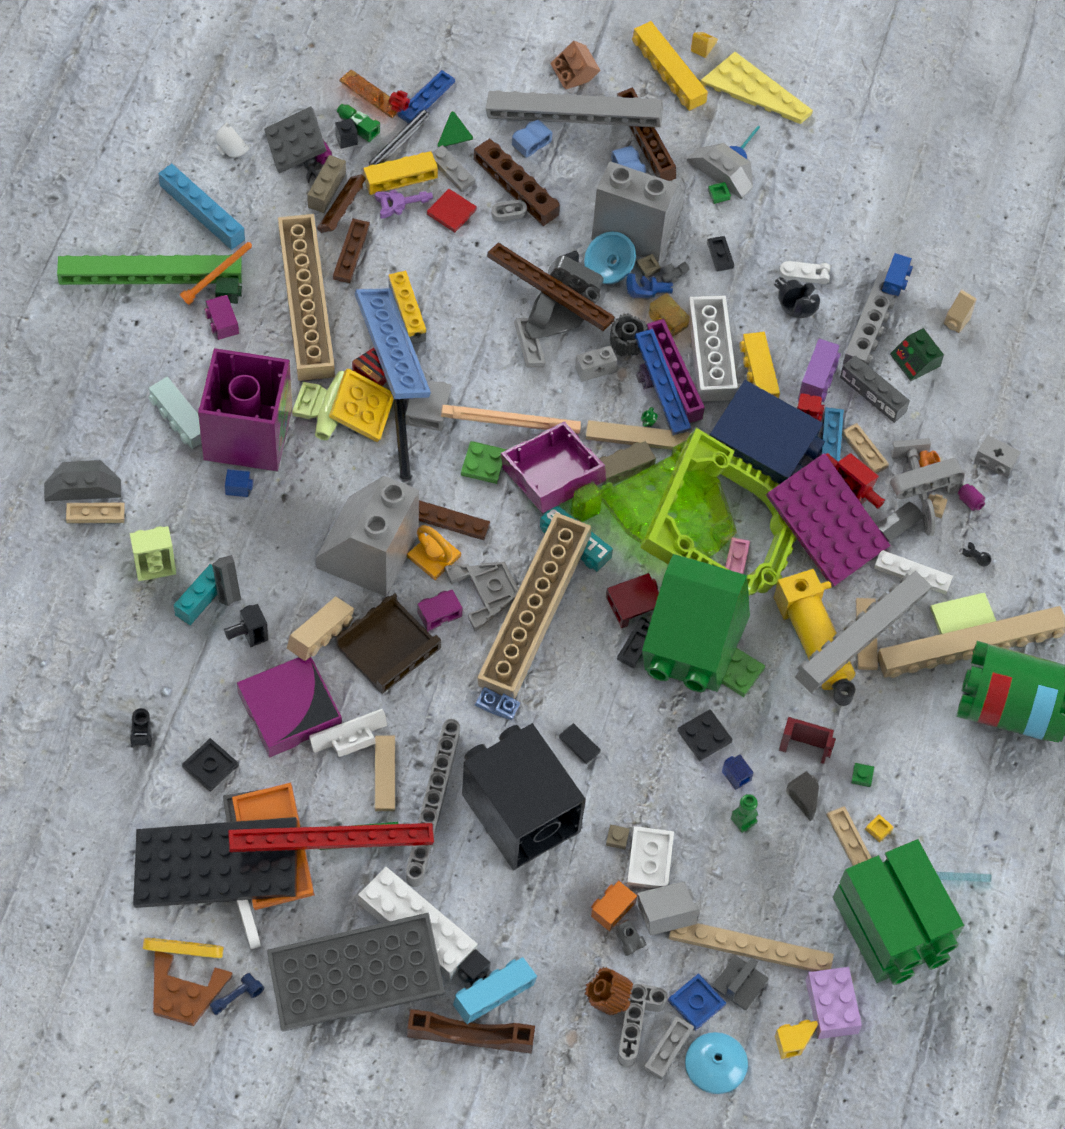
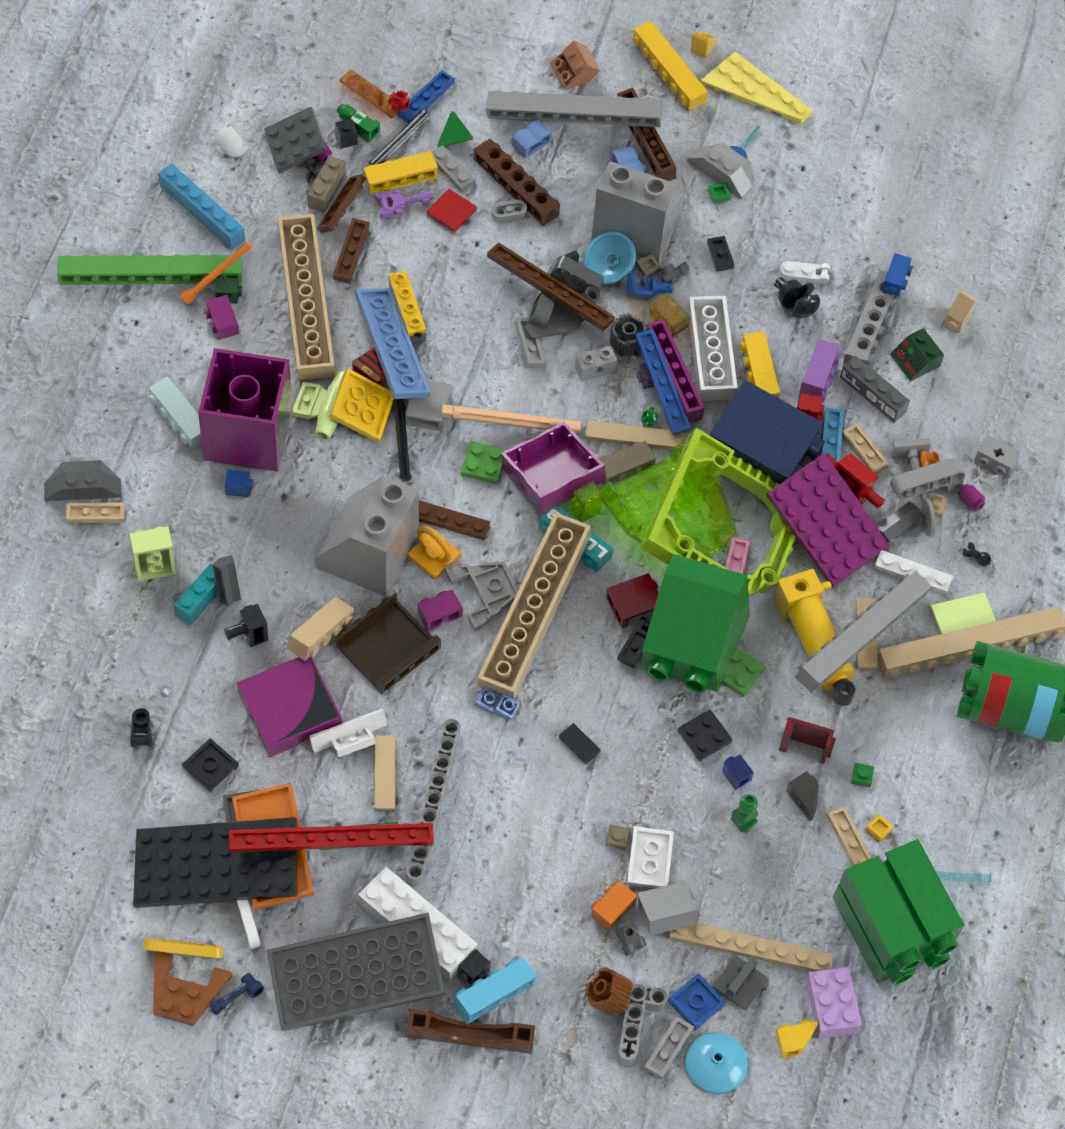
(522, 795): black brick -> none

